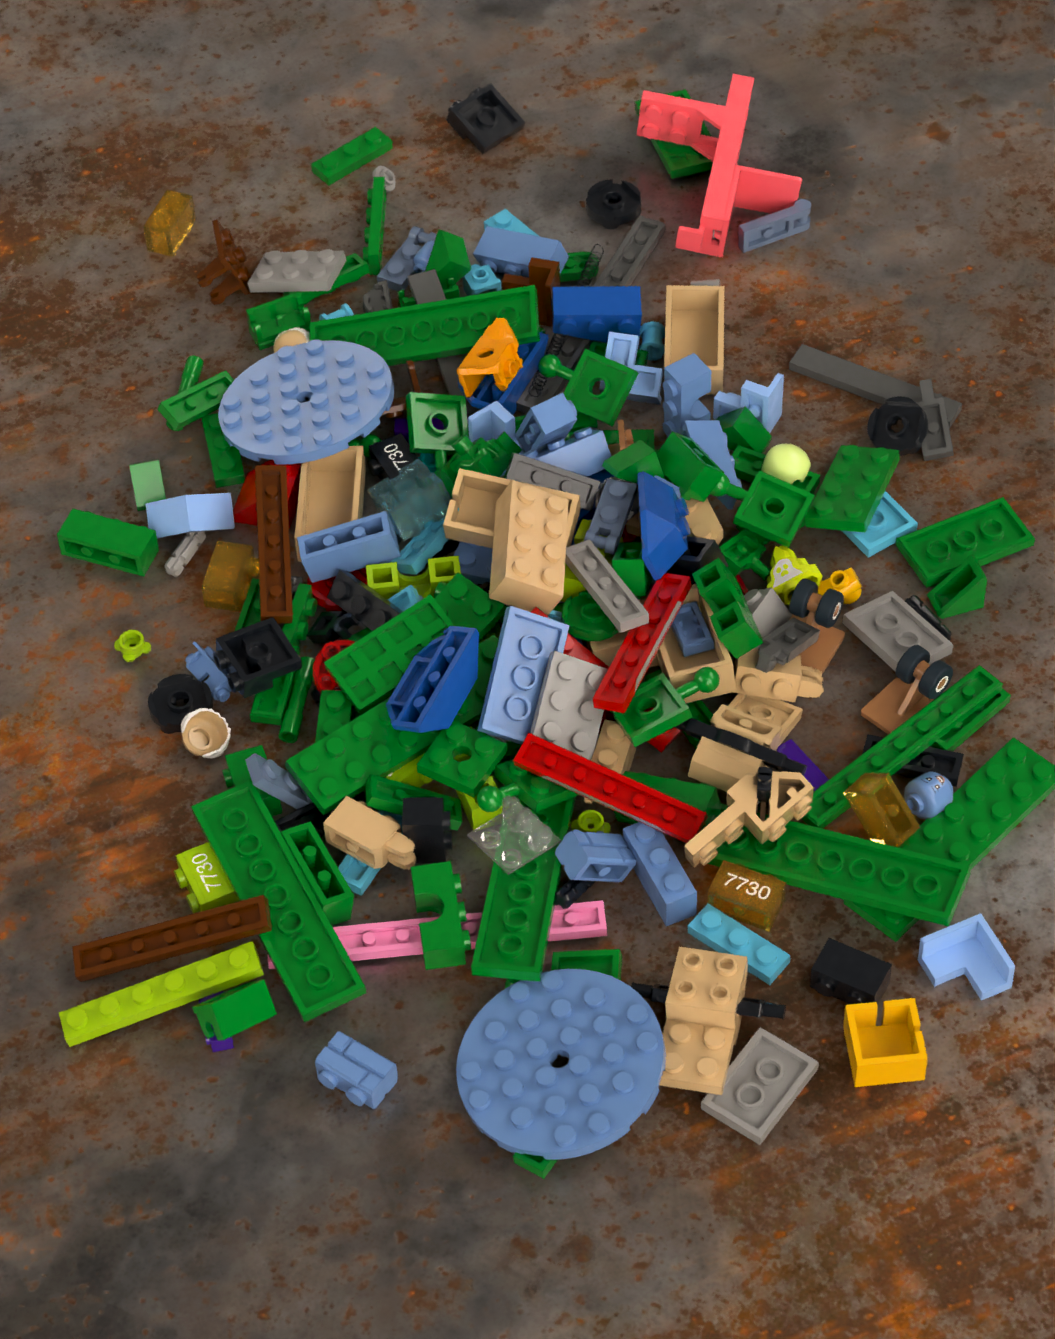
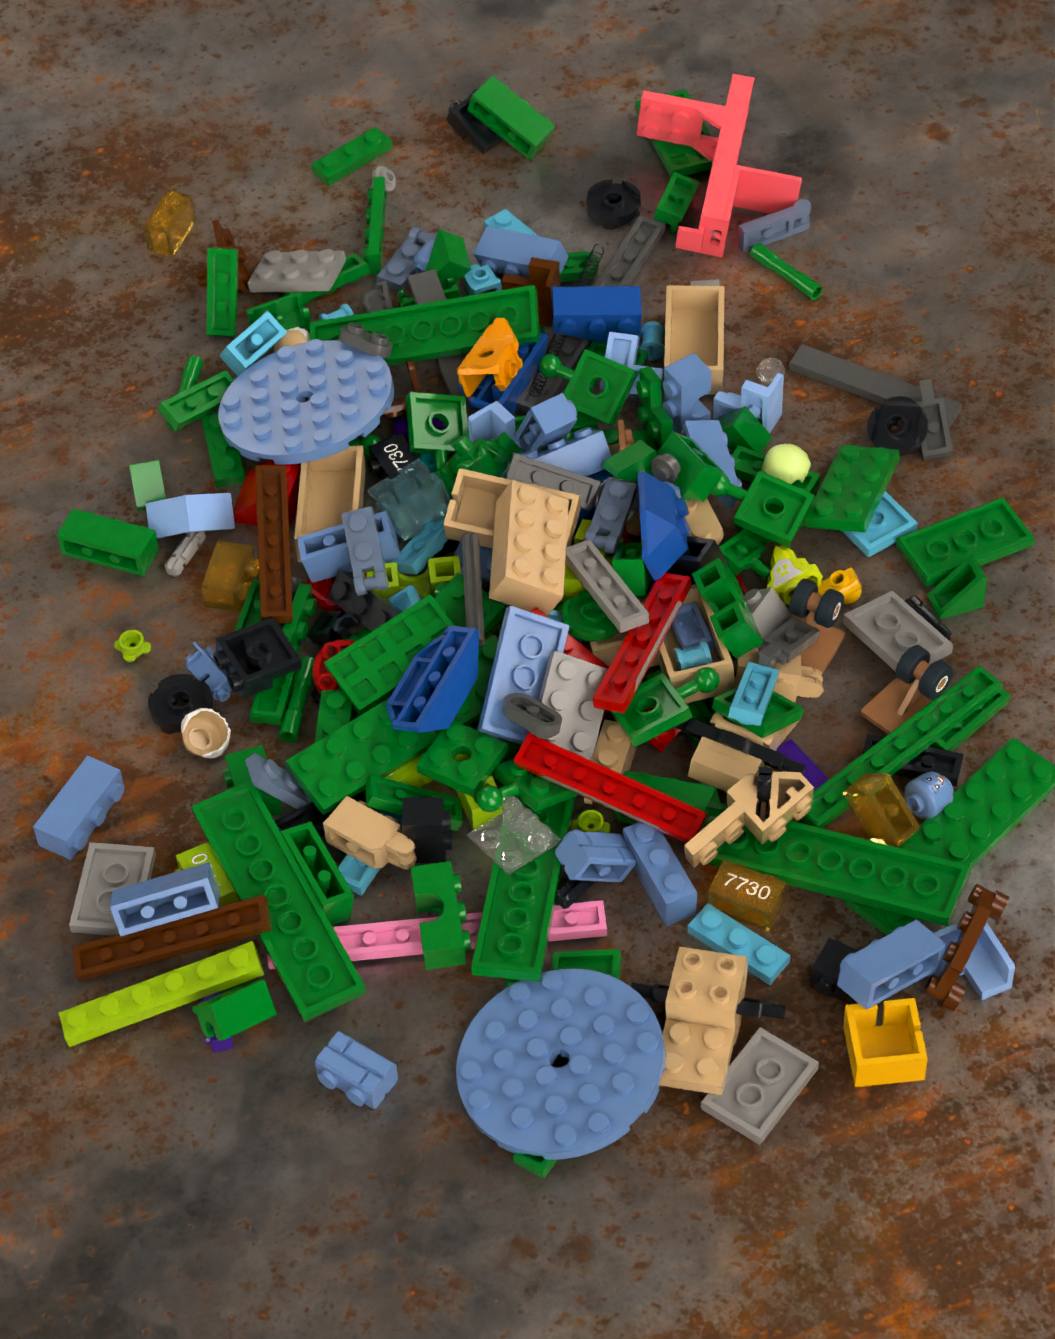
(79, 808): none -> medium blue brick
(105, 870): none -> light grey plate
(165, 899): none -> medium blue brick
(222, 291): none -> green plate
(253, 343): none -> medium azure slope
(365, 550): none -> sand blue plate
(372, 344): none -> dark grey plate
(473, 585): none -> dark grey axle
(511, 117): none -> green brick
(532, 715): none -> dark grey plate
(651, 411): none -> green plate
(665, 467): none -> dark grey plate
(676, 200): none -> green hinge
(692, 656): none -> medium azure bush
(753, 694): none -> medium azure plate
(768, 370): none -> clear plate
(773, 262): none -> green piece
(778, 715): none -> green tile
(890, 964): none -> medium blue brick
(956, 955): none -> reddish brown plate

